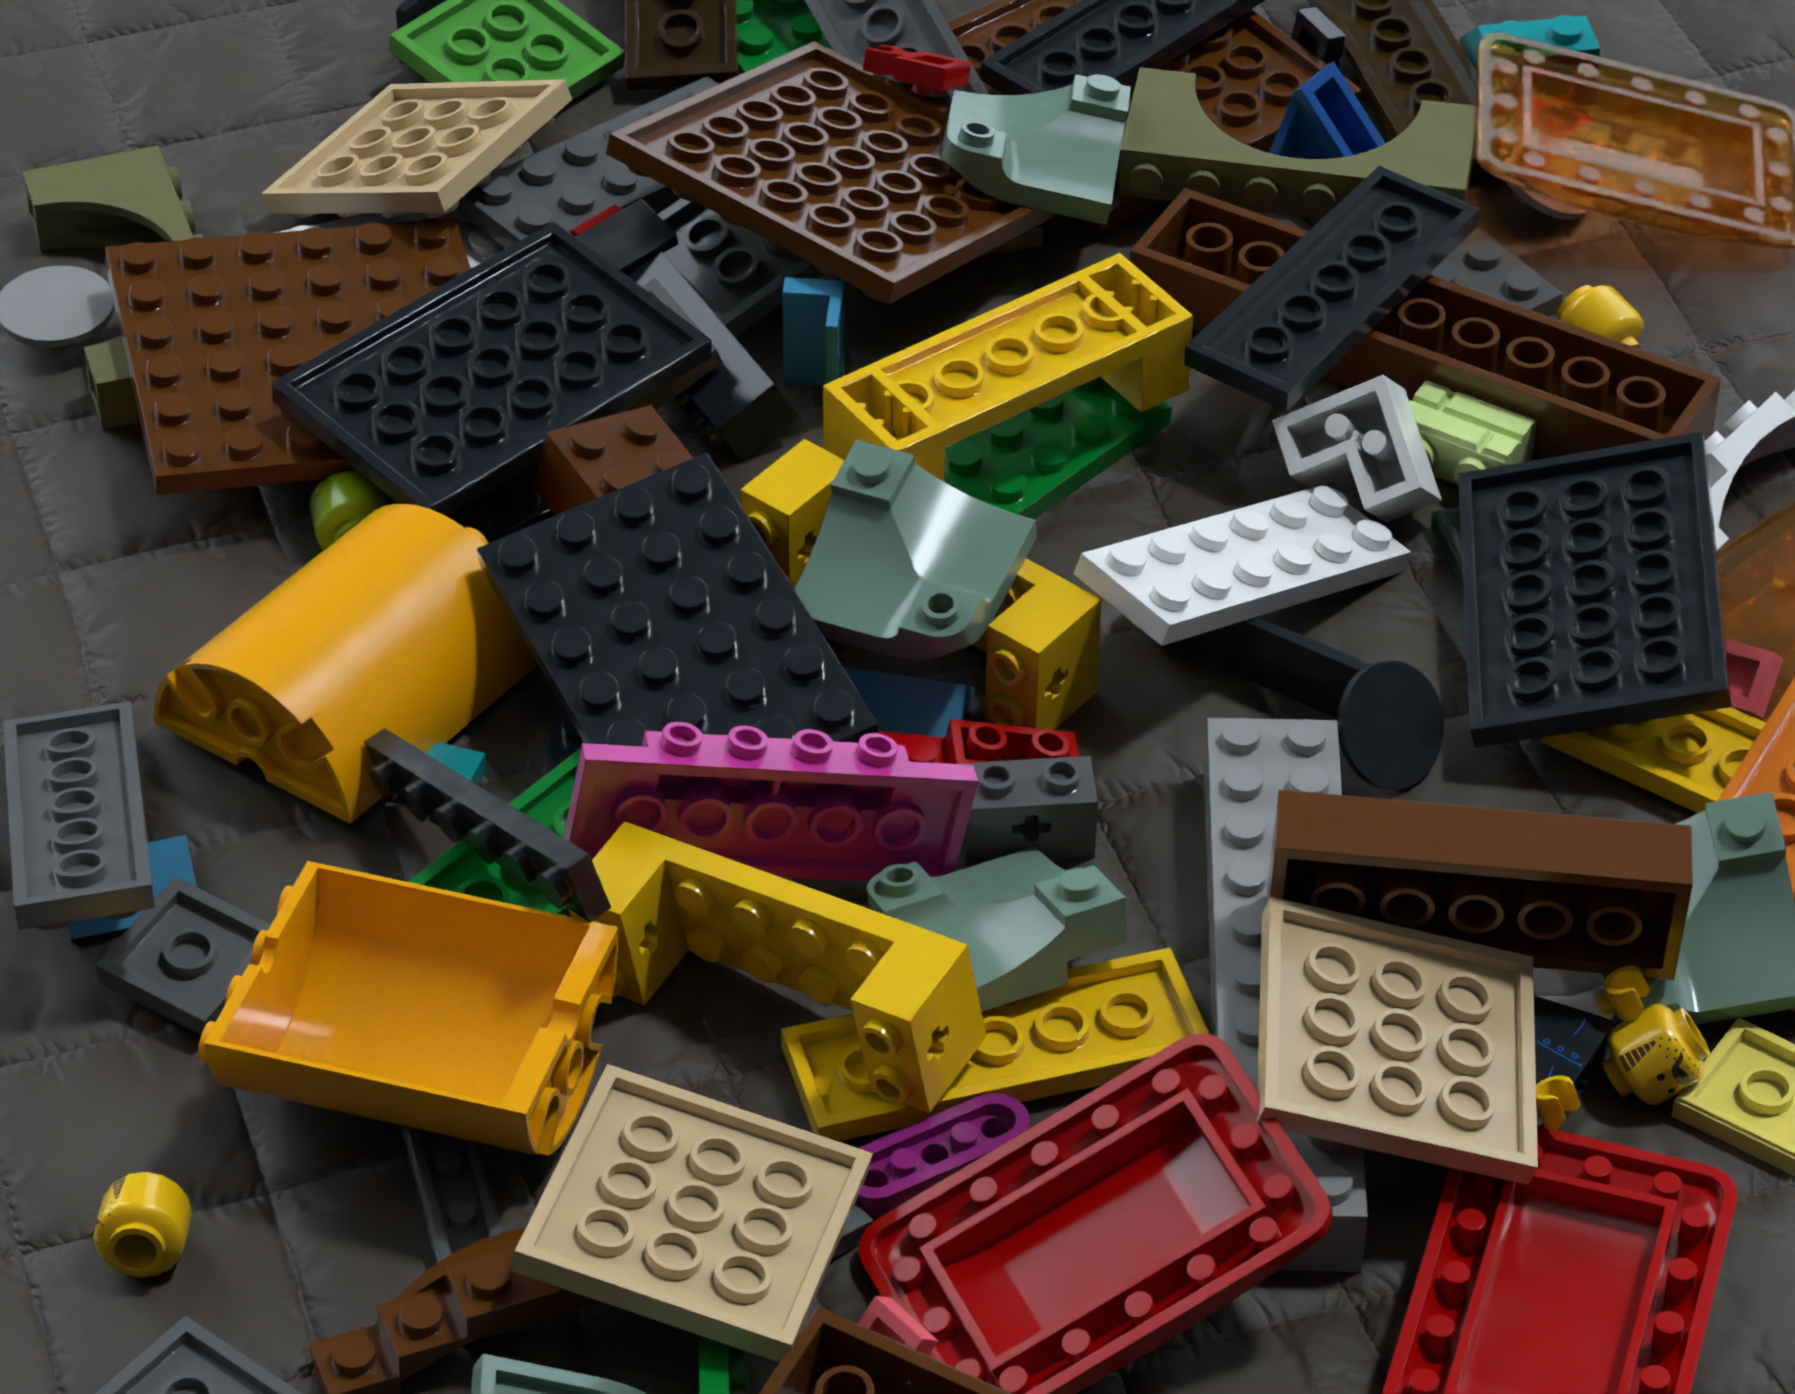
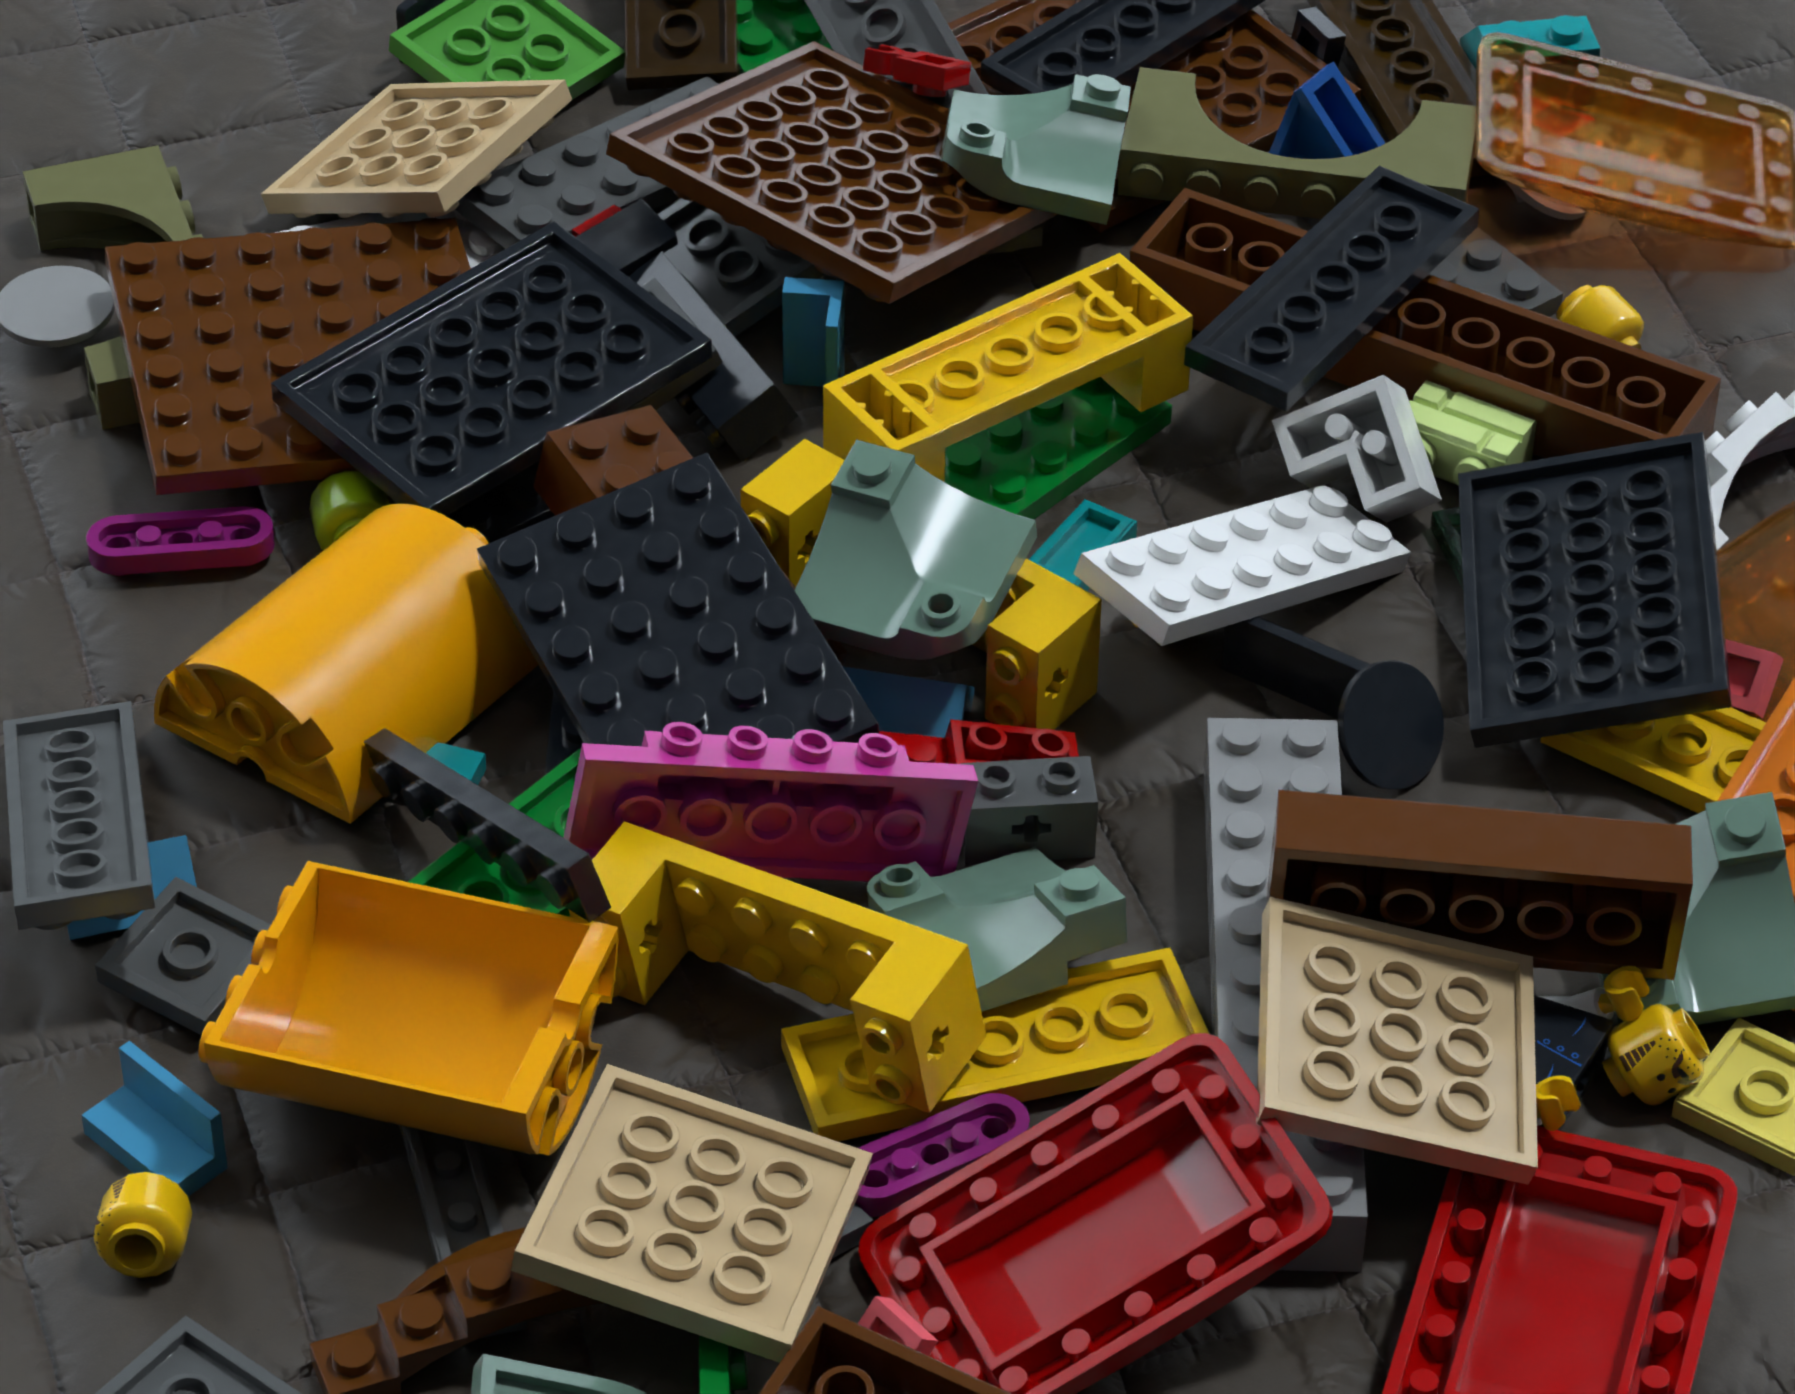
(158, 1124): none -> dark azure panel
(180, 540): none -> magenta plate
(1084, 530): none -> teal tile

